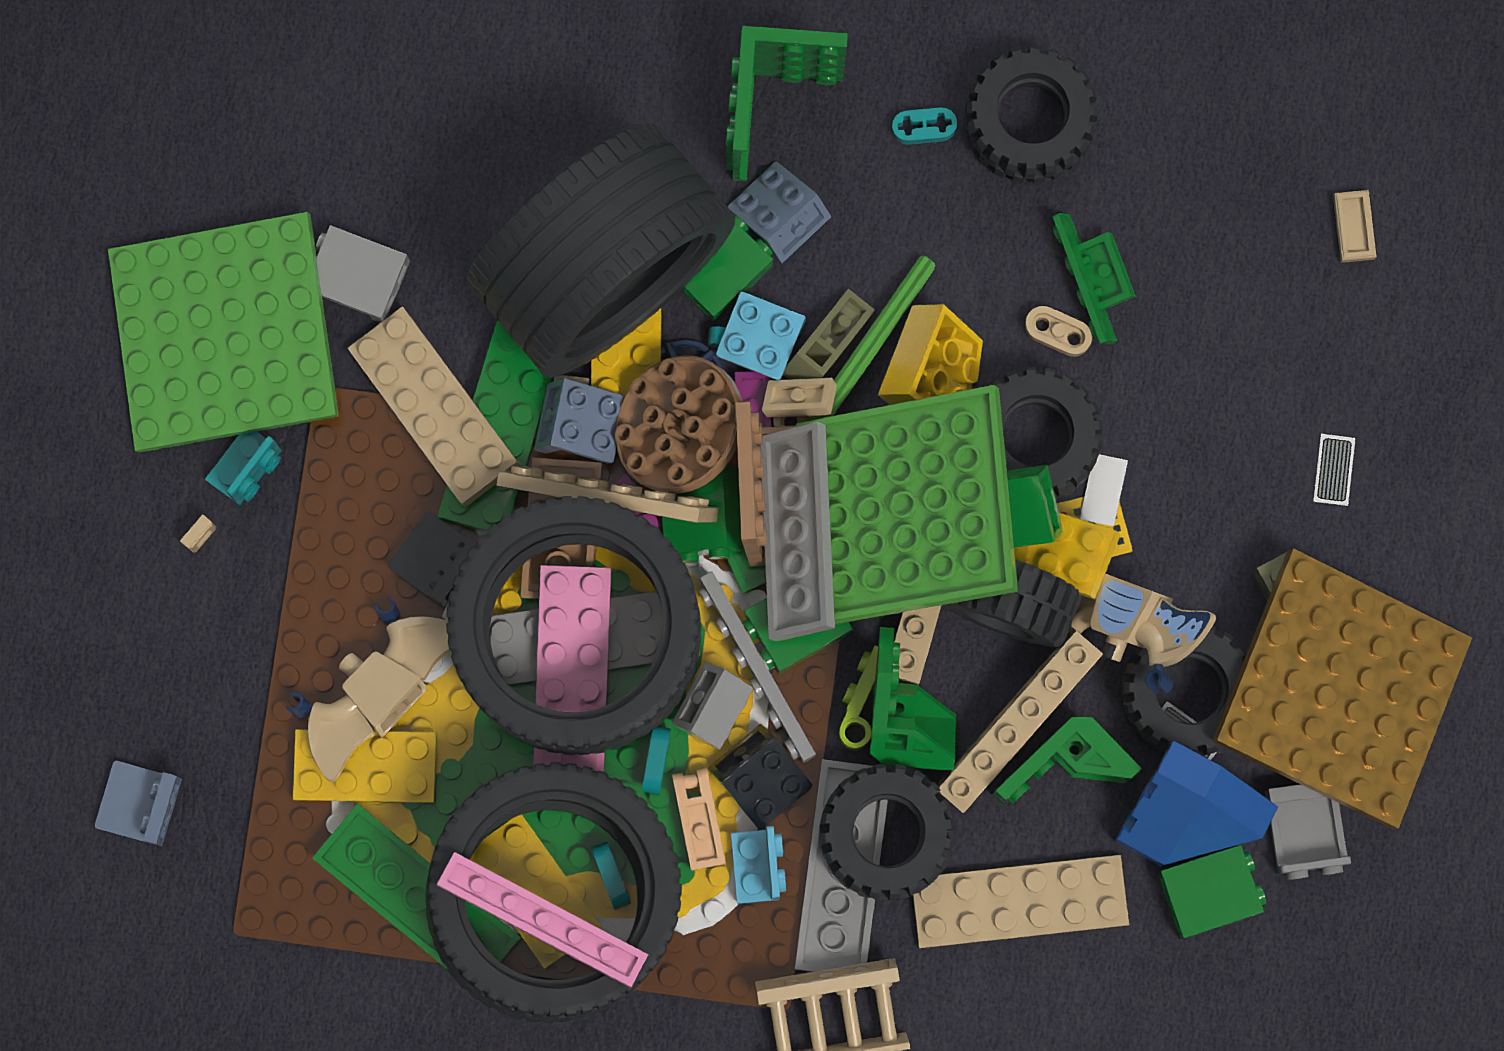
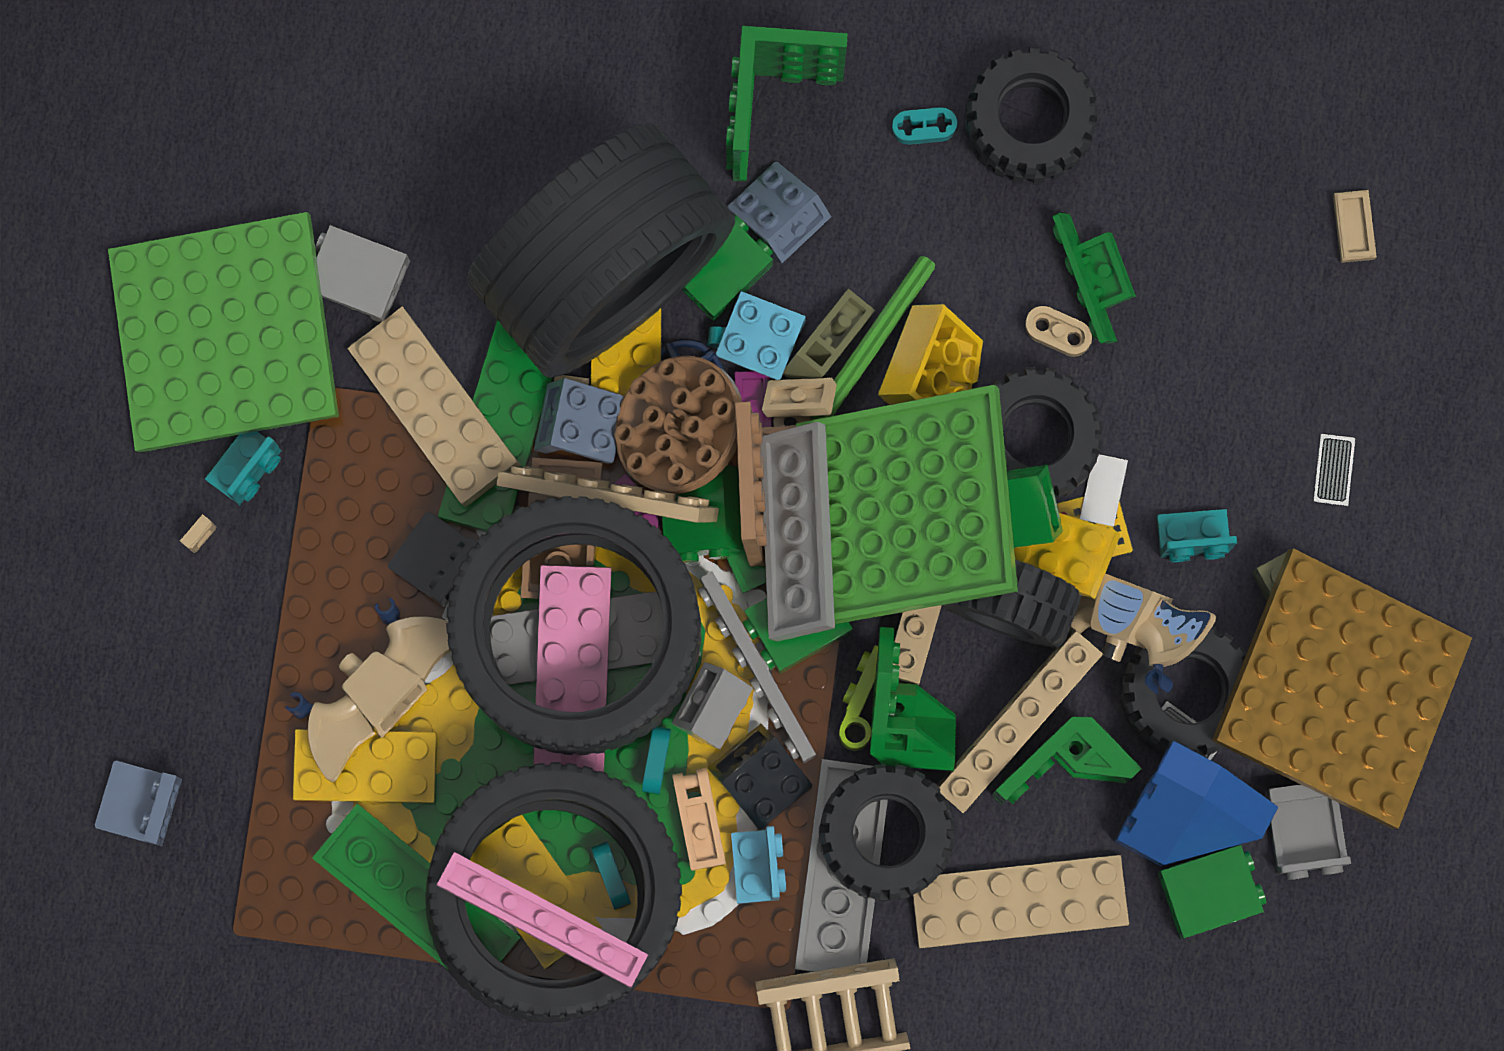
(1194, 534): none -> teal bracket

